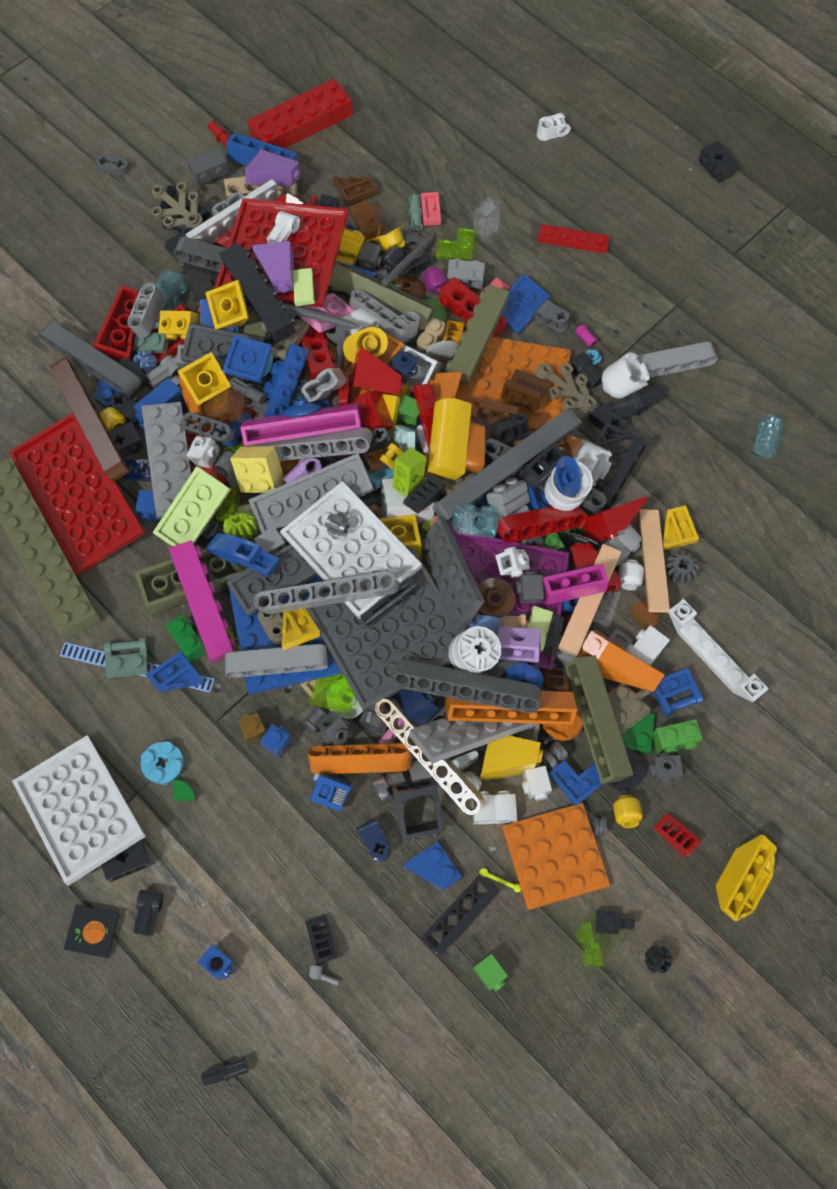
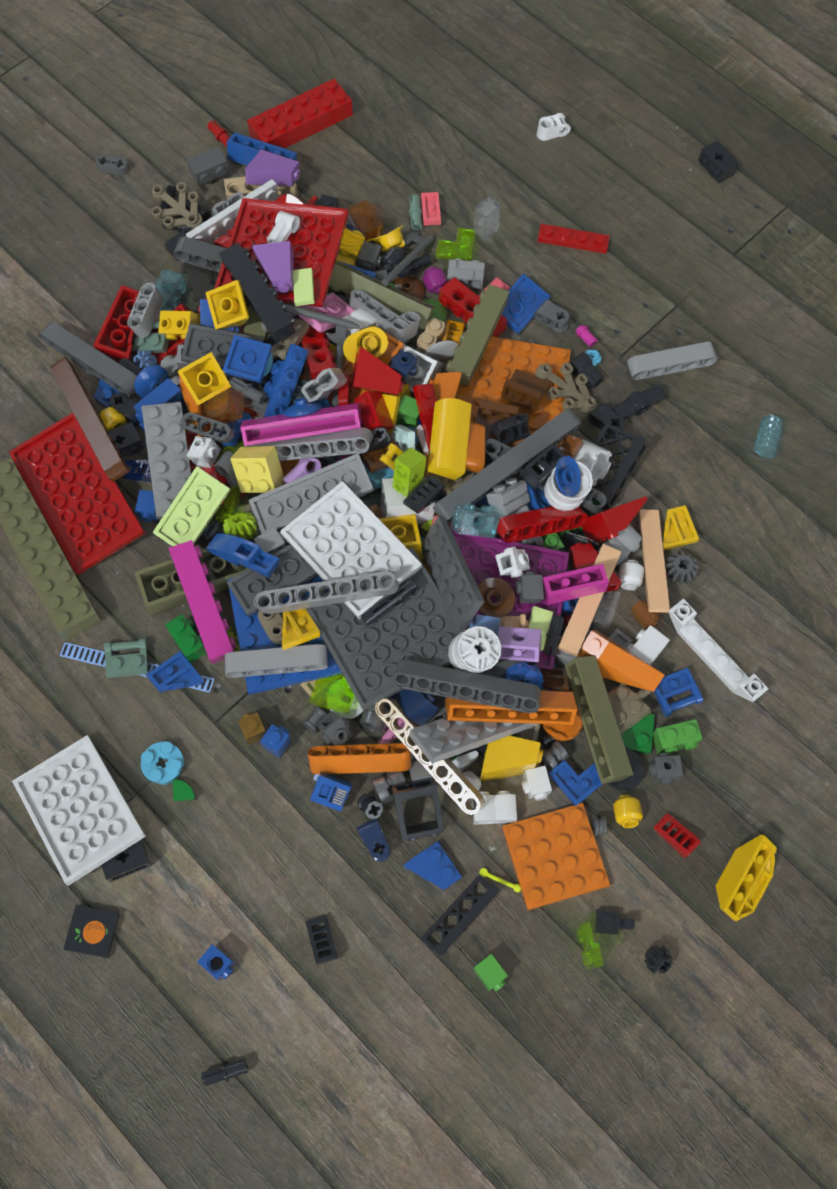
(148, 905): black piece -> none
(150, 379): none -> blue dish
(316, 973): light grey hand -> none
(337, 524): flat silver gear -> none
(355, 188): reddish brown wing -> none
(369, 805): none -> black bush
(625, 376): white cylinder -> none

